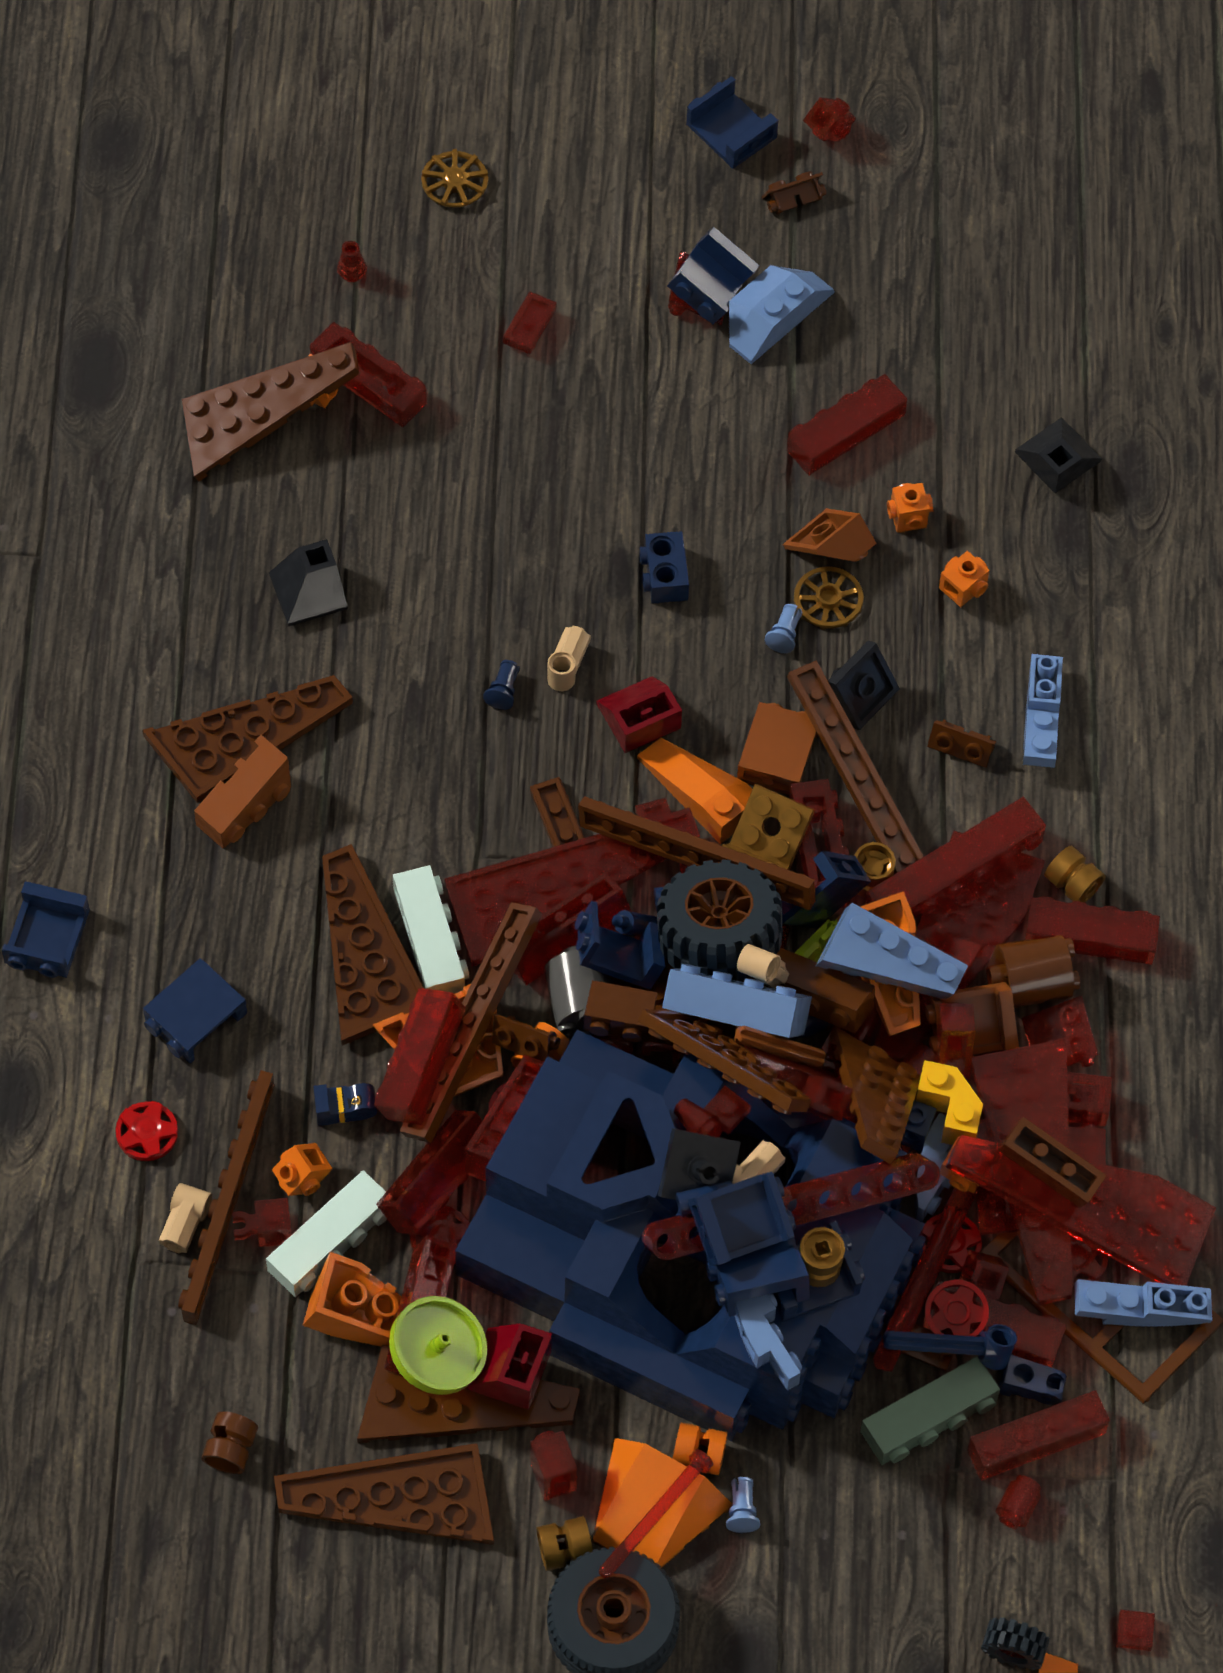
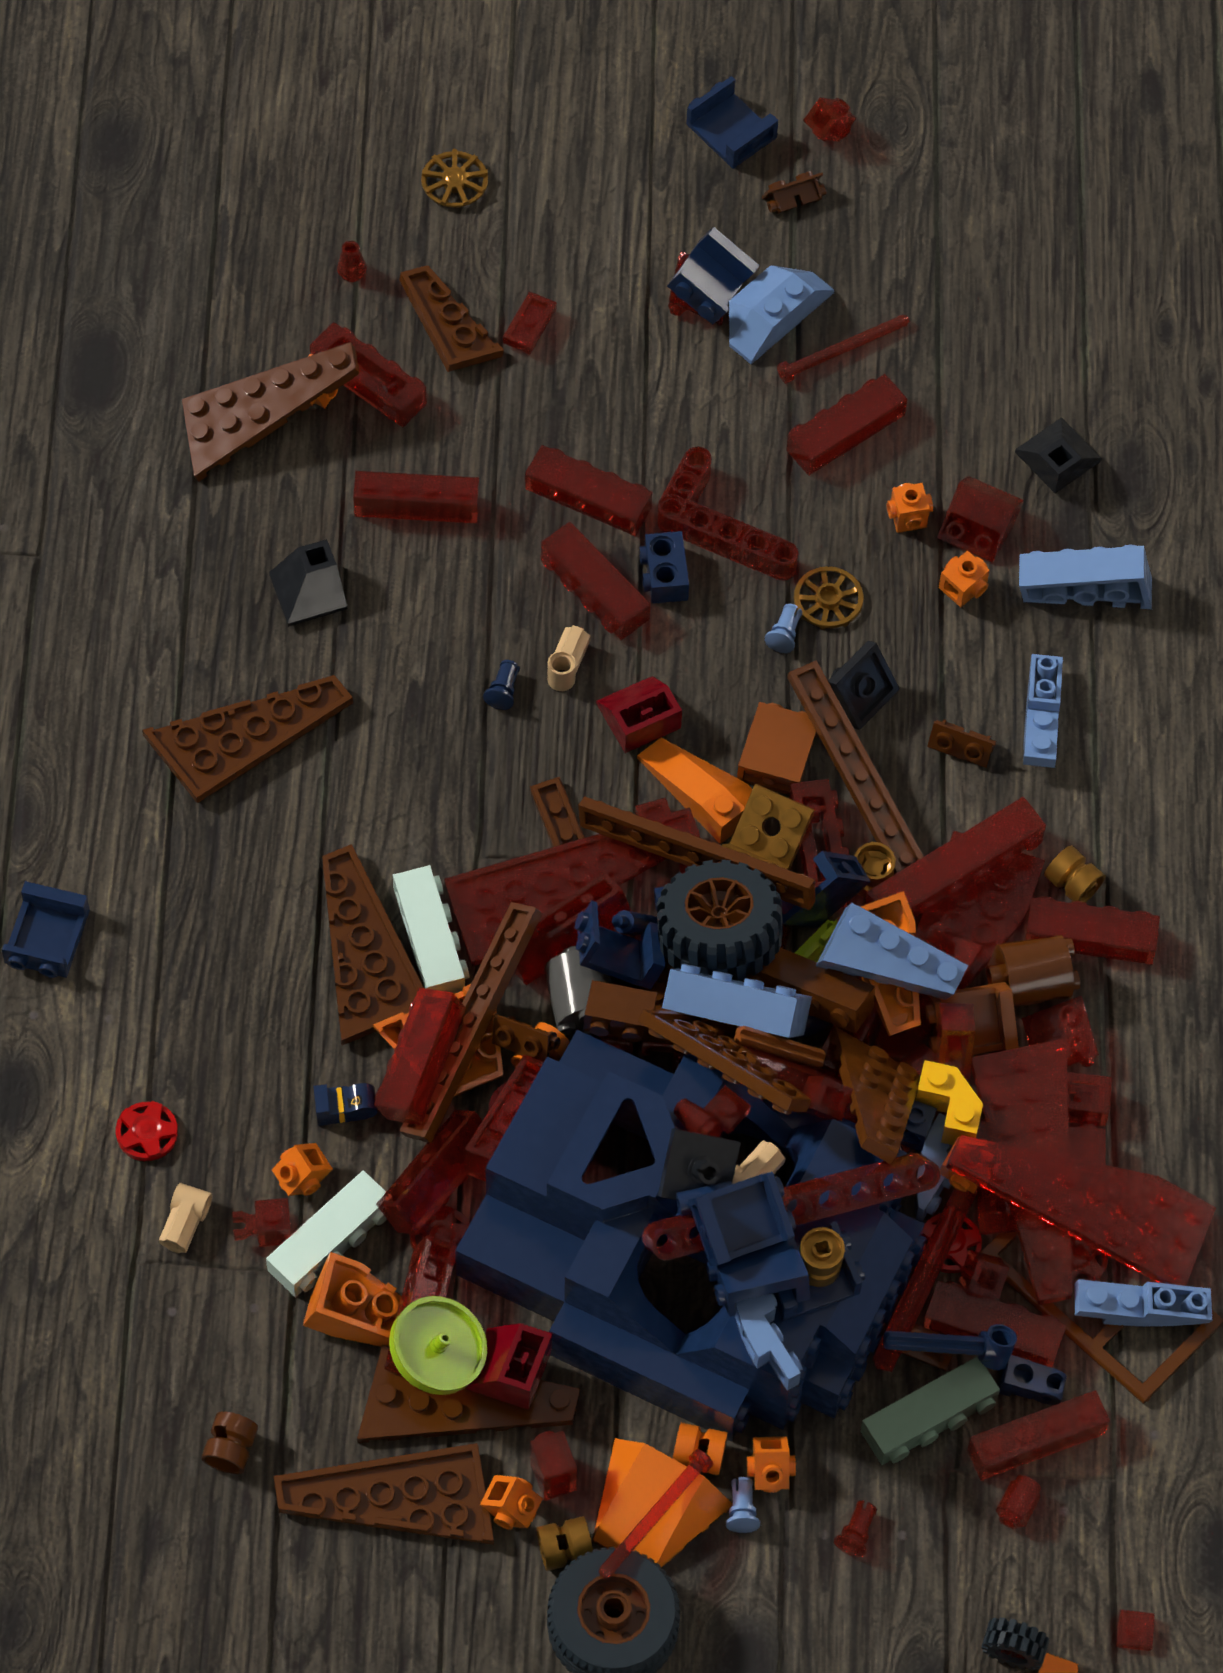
(192, 1009): dark blue panel -> none
(221, 1209): reddish brown plate -> none
(245, 795): dark orange wedge -> none
(416, 496): none -> clear red brick
(447, 322): none -> reddish brown wing
(511, 1502): none -> orange brick
(588, 490): none -> clear red brick
(594, 581): none -> clear red brick
(717, 524): none -> clear red beam
(762, 966): tan piece -> none
(771, 1464): none -> orange brick
(787, 371): none -> clear red bar
(834, 535): dark orange slope -> none
(855, 1533): none -> clear red pin
(957, 1309): red wheel -> none
(980, 518): none -> clear red slope
(1052, 1162): reddish brown brick -> none
(1087, 576): none -> medium blue wedge

